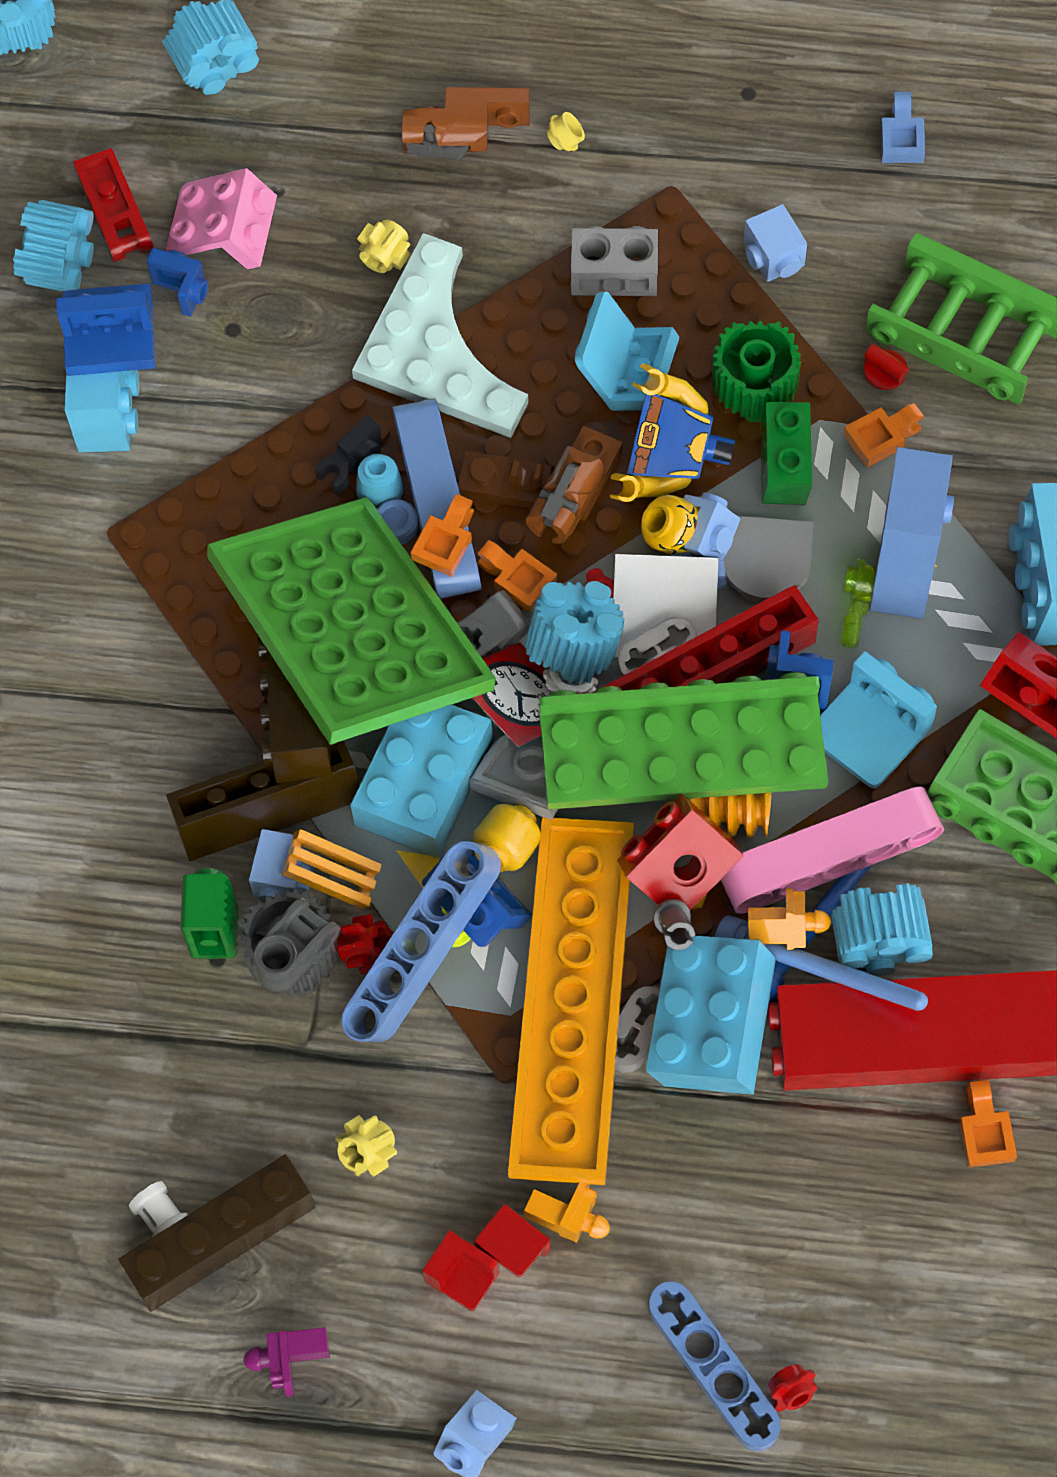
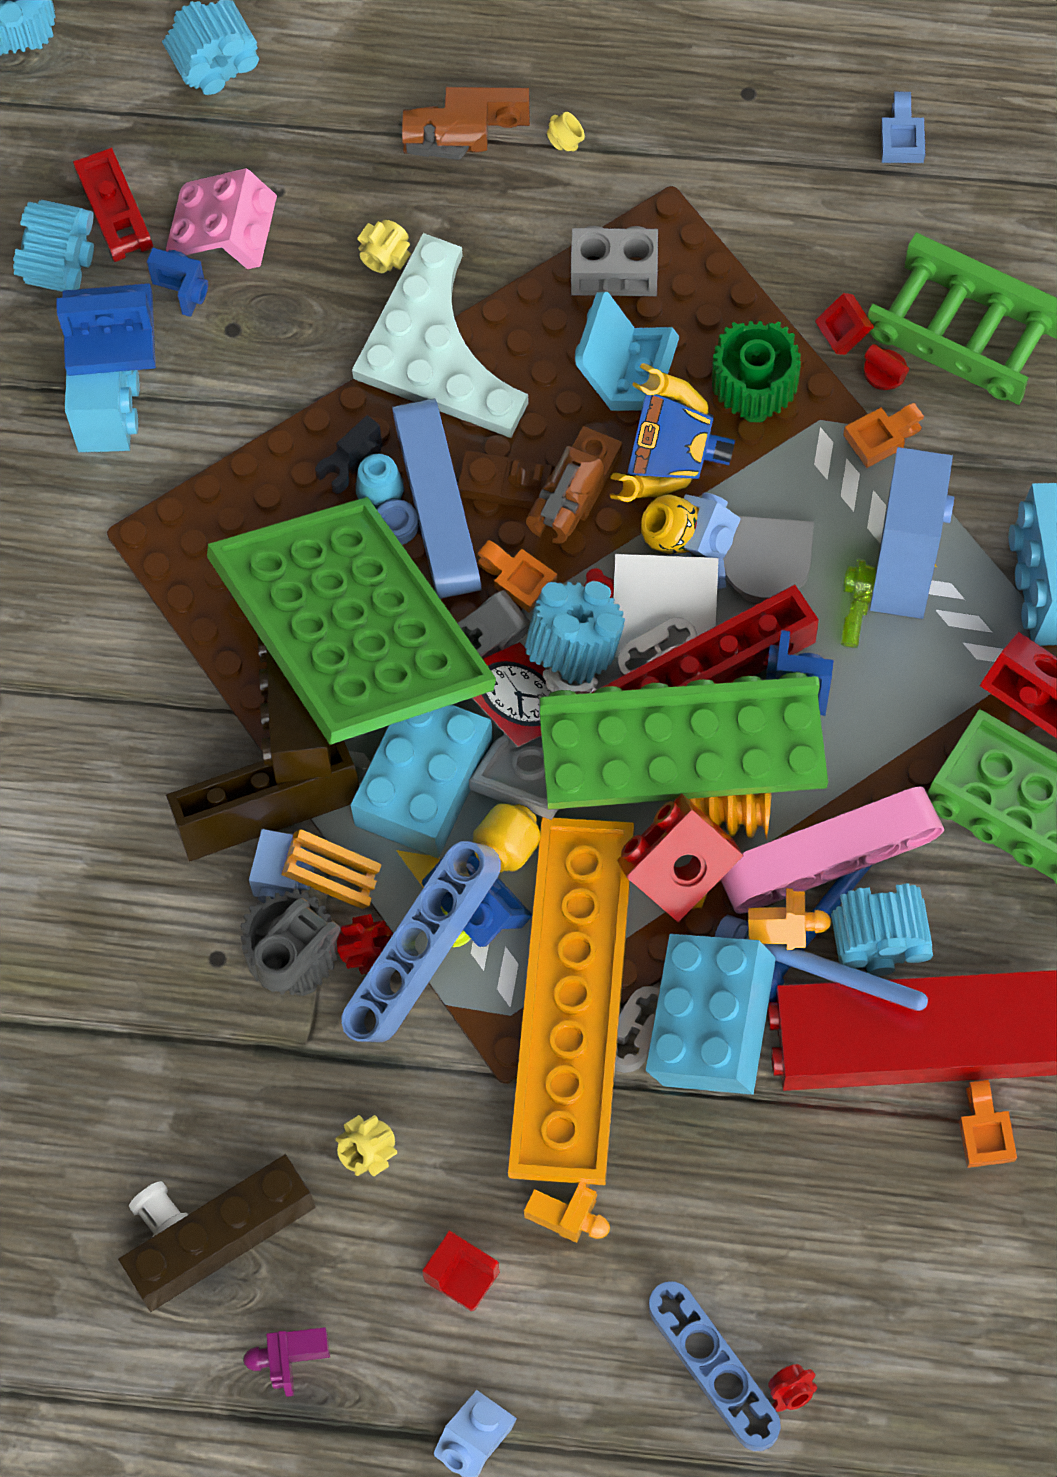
(209, 915): green brick -> none
(445, 540): orange plate -> none
(512, 1241): red panel -> none
(673, 920): dark grey pin -> none
(774, 244): light blue brick -> none
(786, 453): green brick -> none
(844, 323): none -> red plate
(875, 721): medium azure bracket -> none

